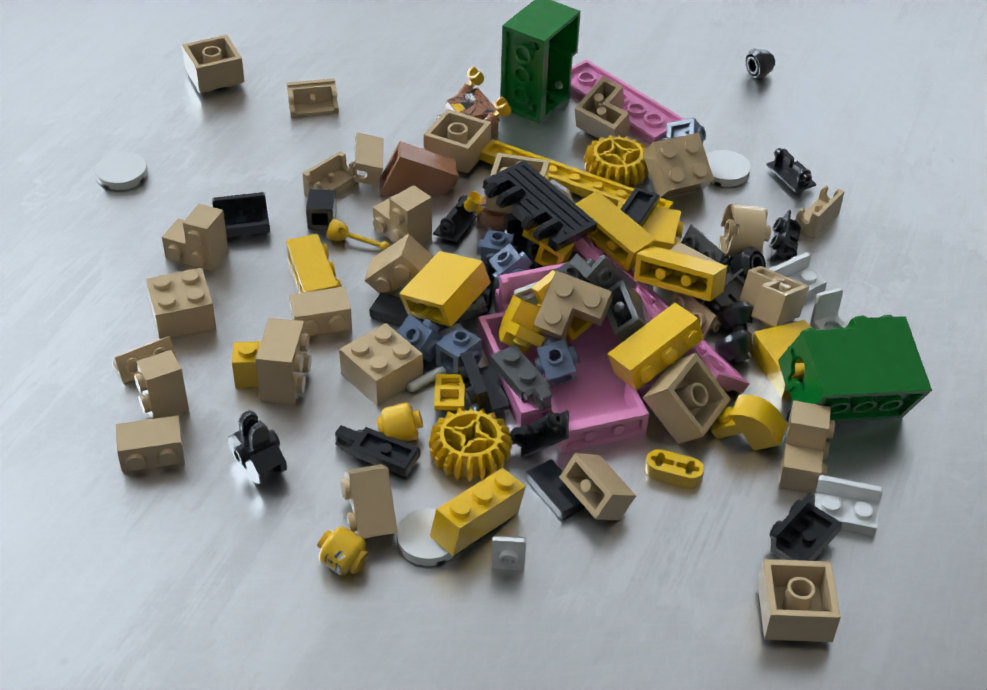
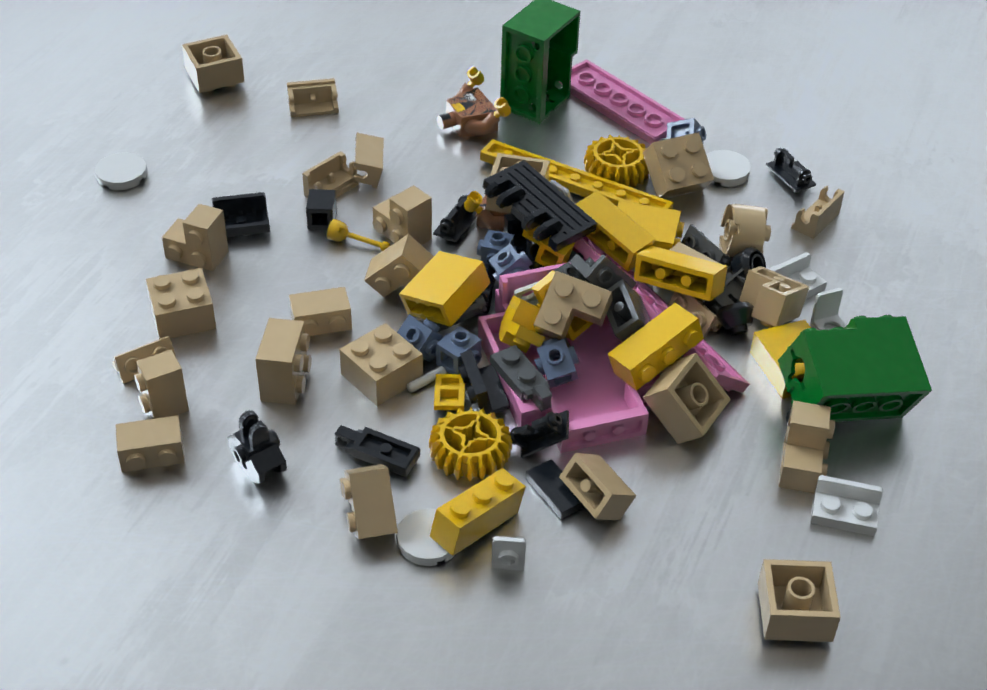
(245, 364): yellow brick -> none
(310, 264): yellow brick -> none
(342, 550): yellow head -> none
(389, 308): black tile -> none
(400, 422): yellow head -> none
(418, 167): nougat slope -> none
(458, 138): tan brick -> none
(601, 111): tan brick -> none
(640, 205): black tile -> none
(674, 468): yellow beam -> none
(735, 346): black cone -> none
(755, 419): yellow brick -> none
(759, 63): black cone -> none
(785, 237): black hinge -> none
(803, 531): black bracket -> none

